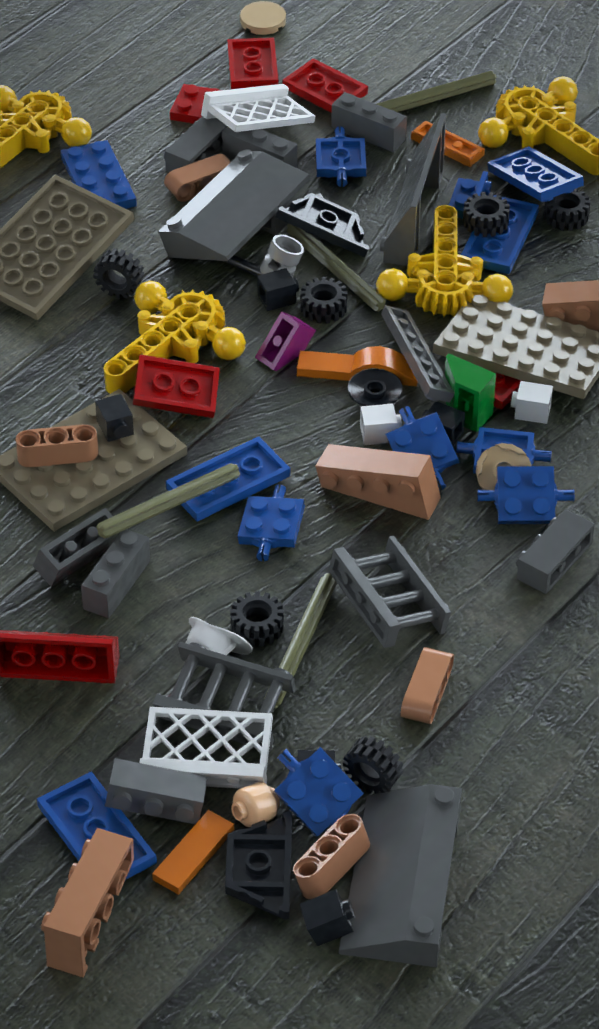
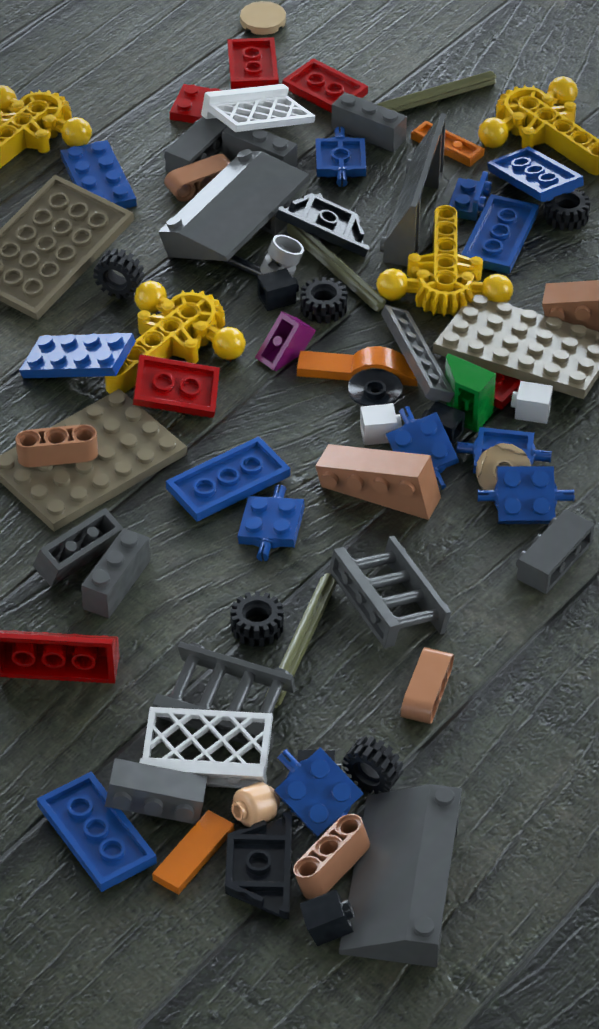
(77, 355): none -> blue plate
(86, 901): nougat wedge -> none
(114, 417): black brick -> none
(167, 500): olive axle -> none
(216, 638): white piece -> none
(496, 214): black tyre -> none

